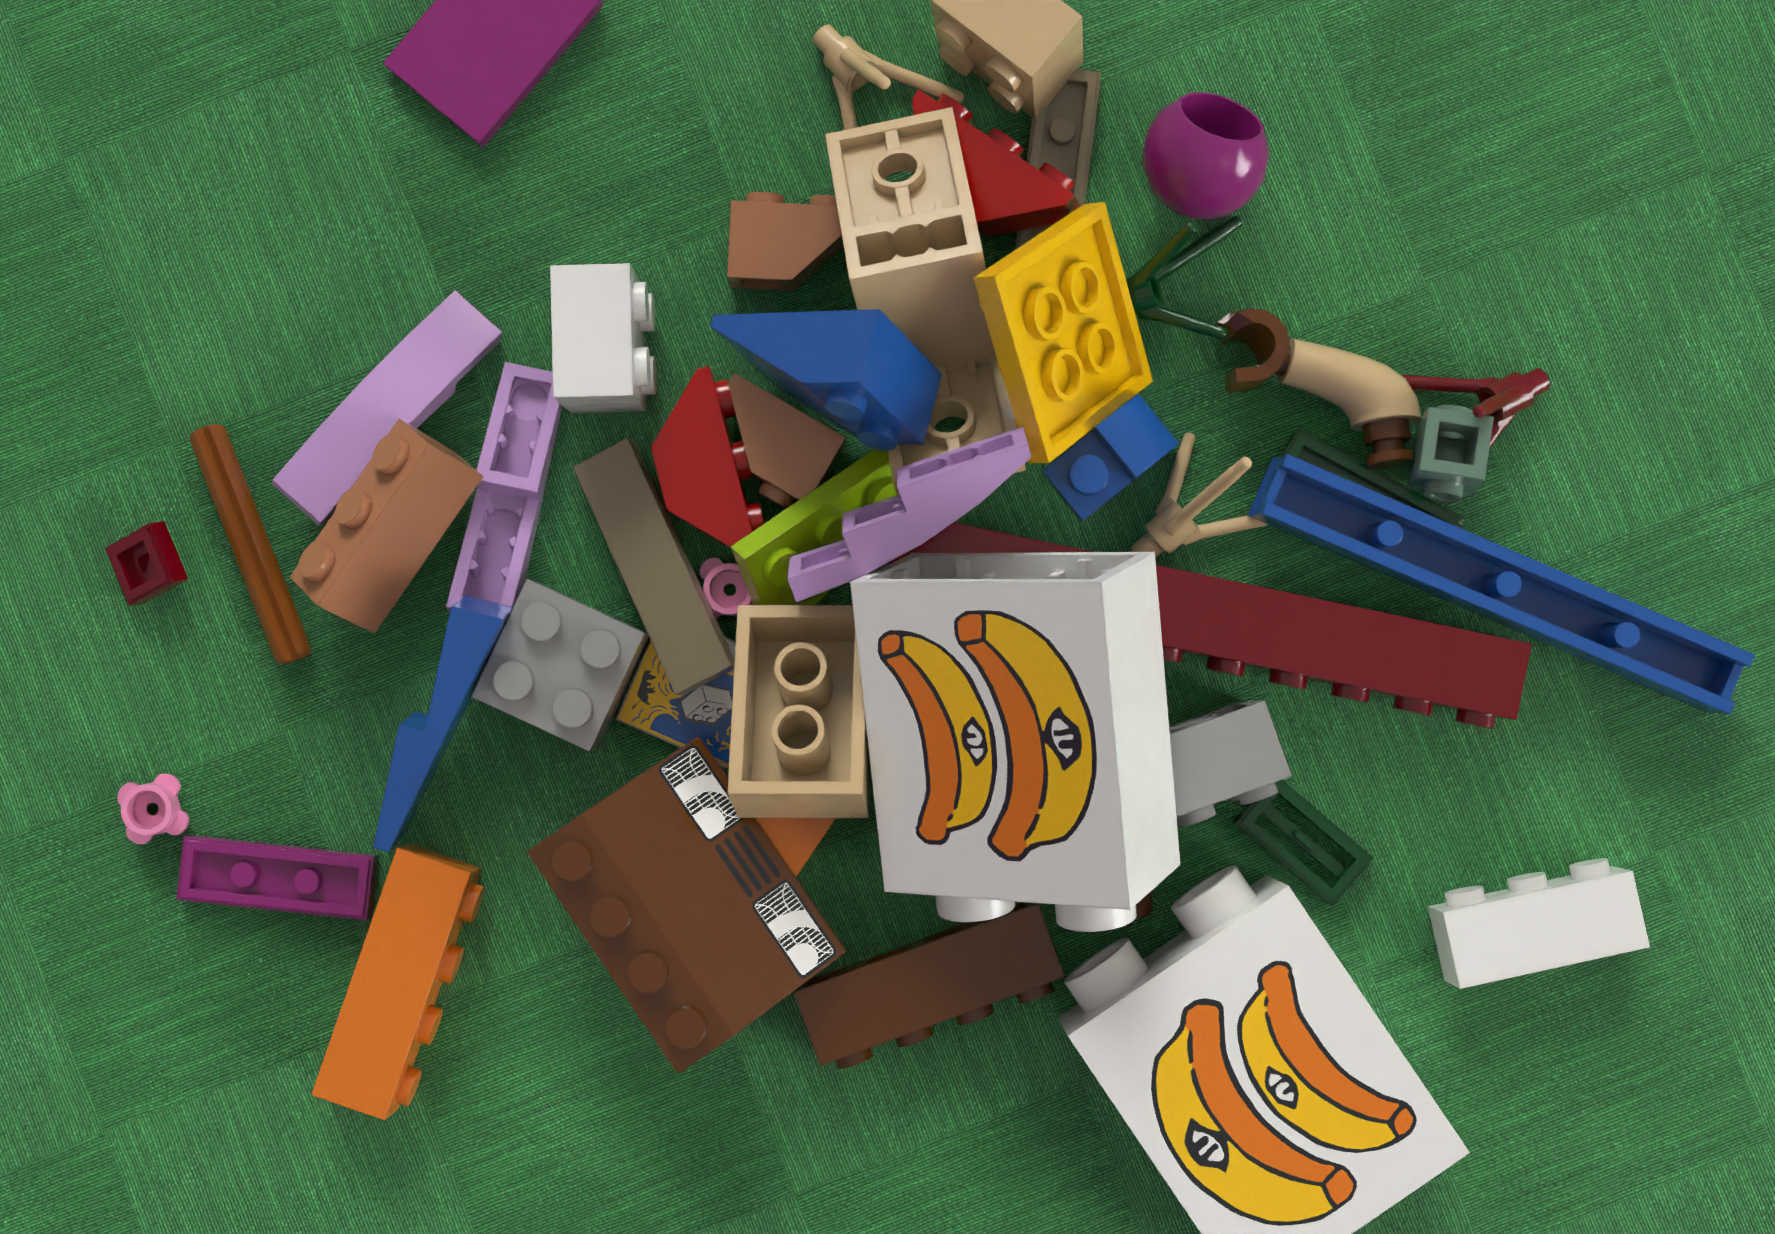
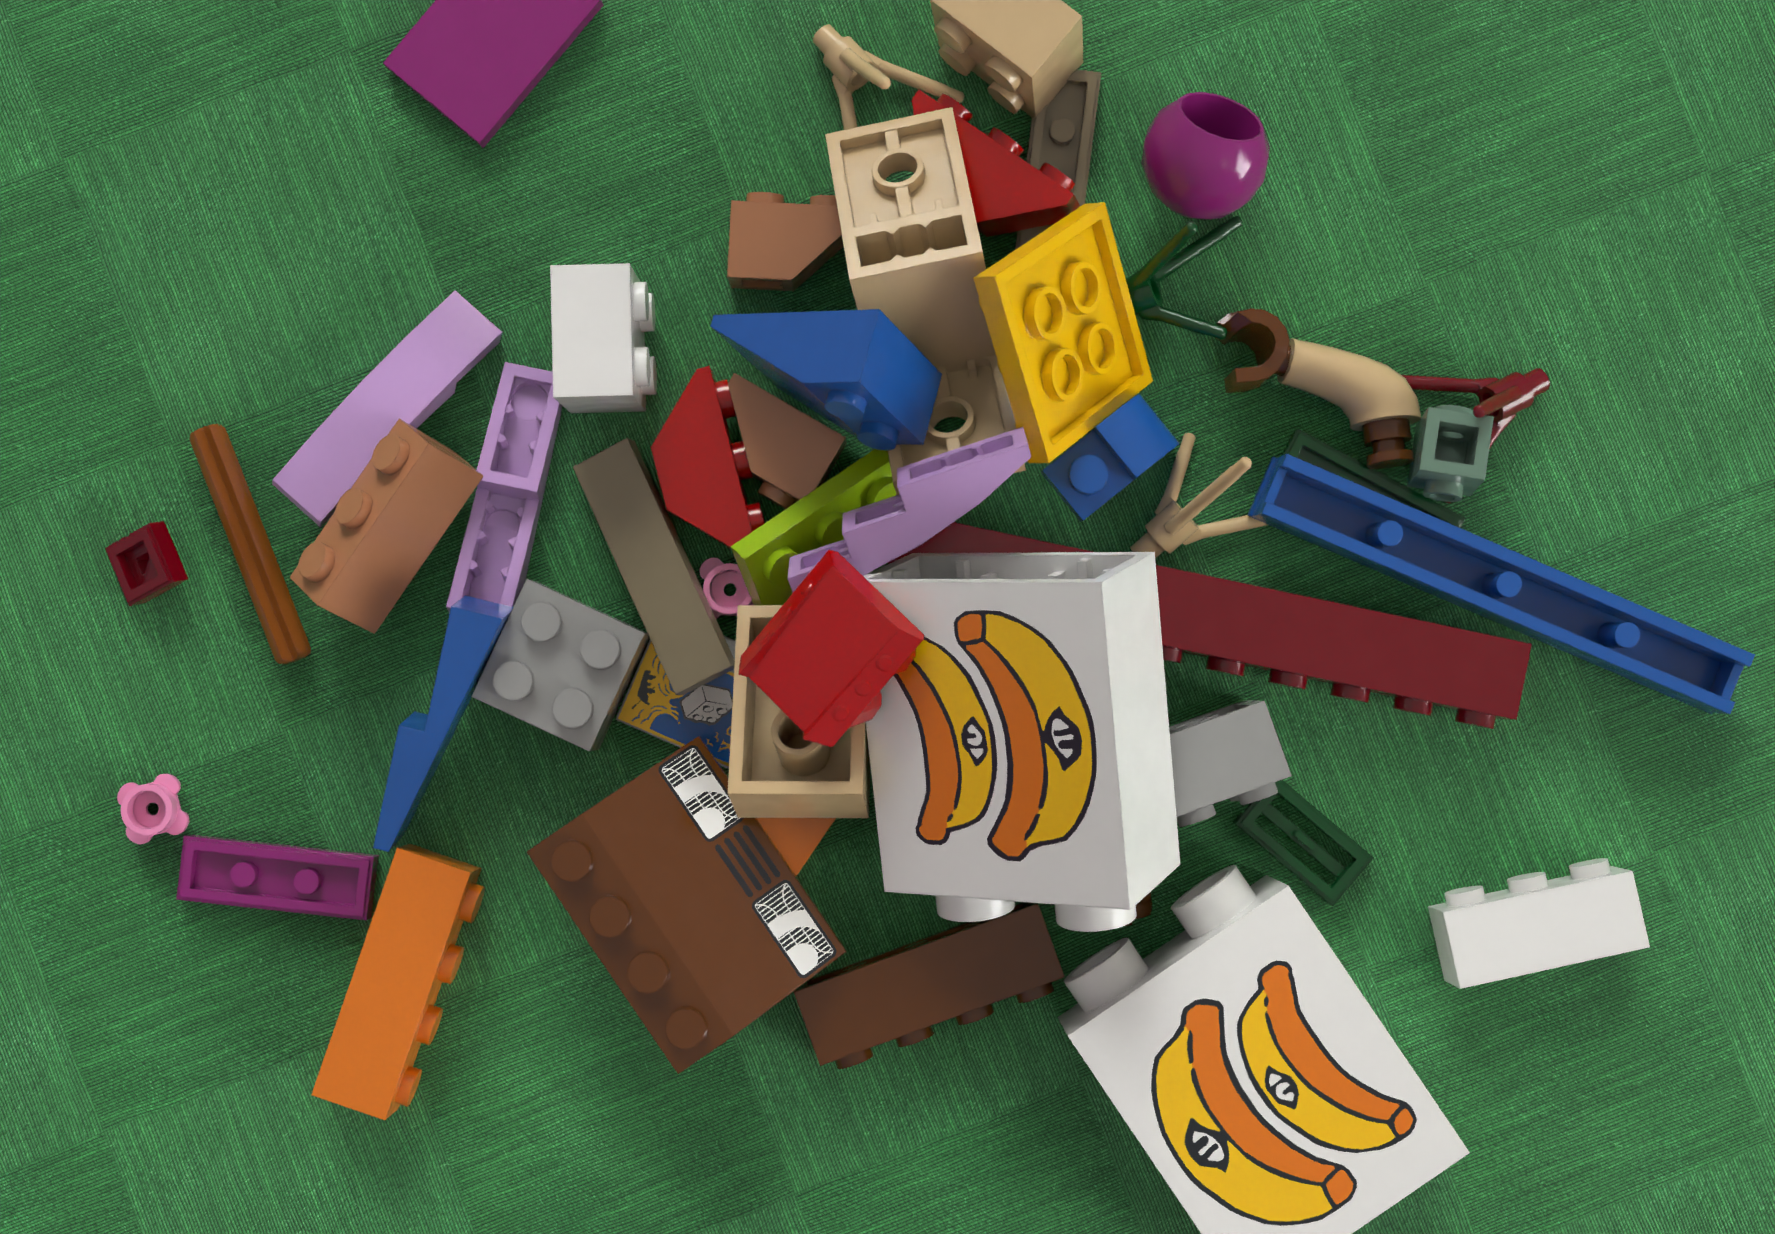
(831, 651): none -> red slope

